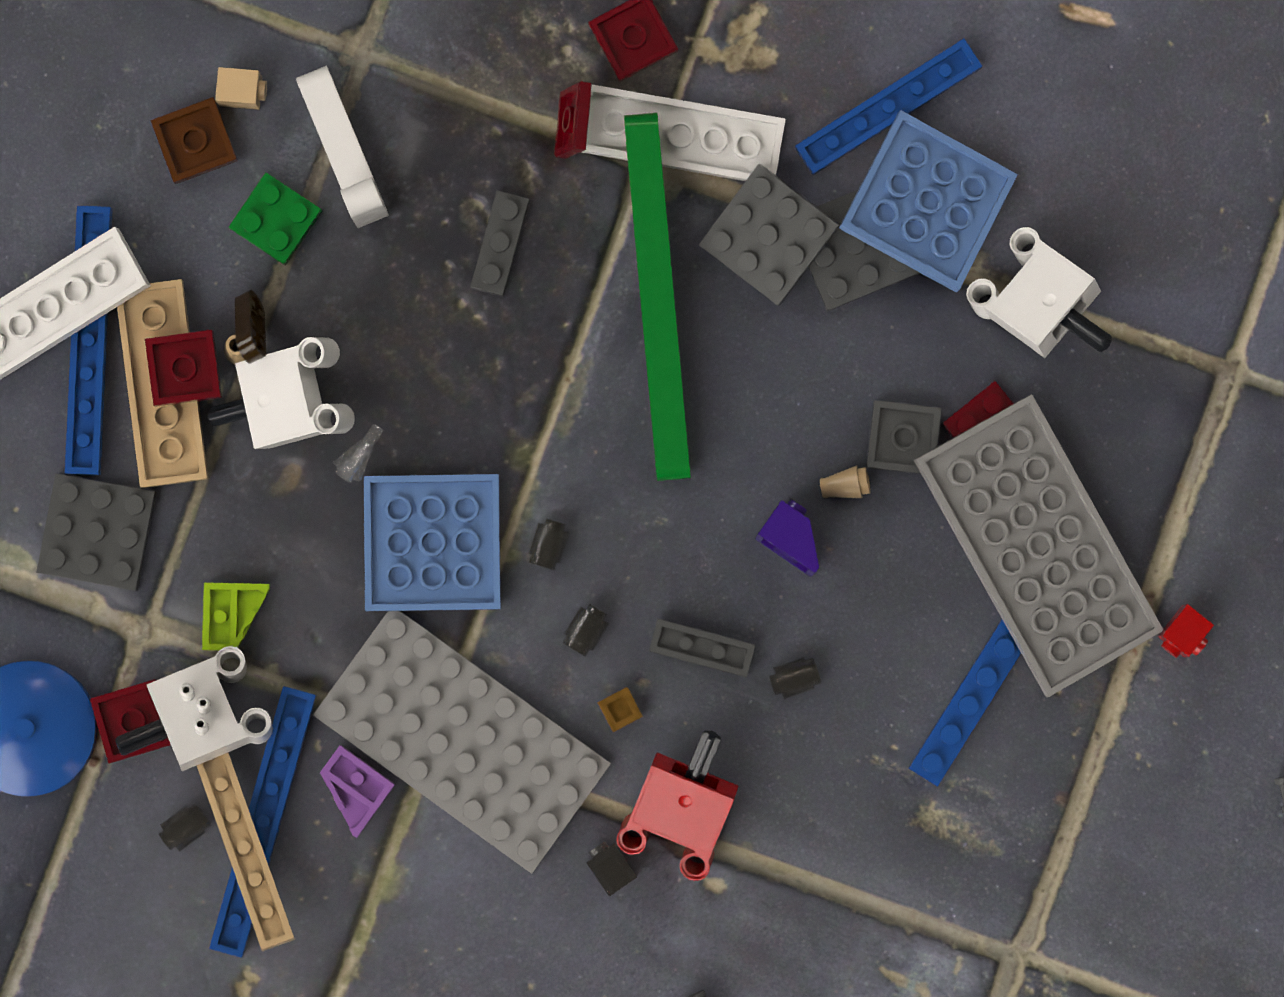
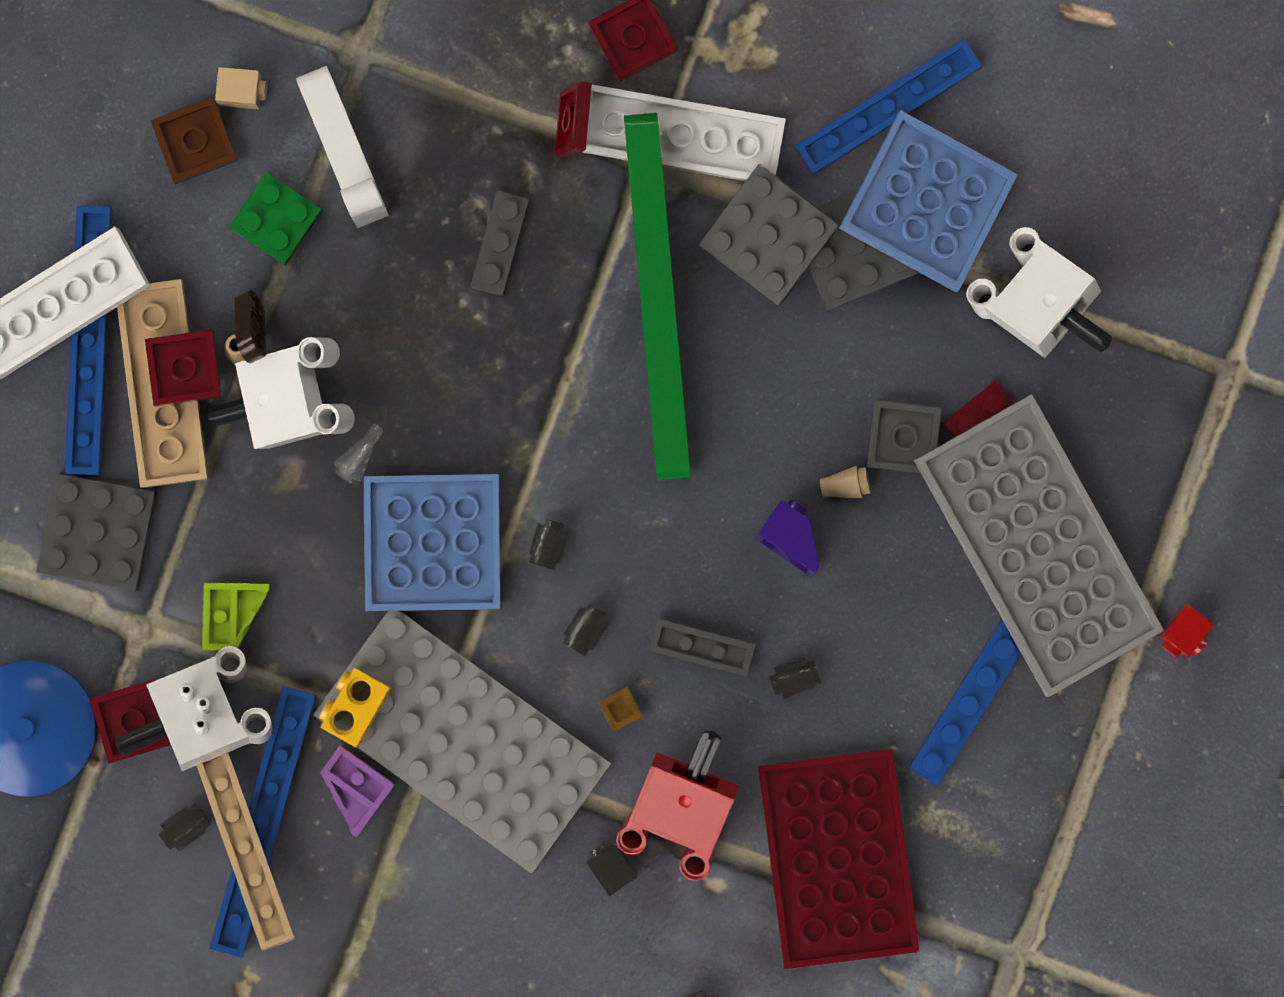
(362, 711): none -> yellow brick
(838, 859): none -> dark red plate

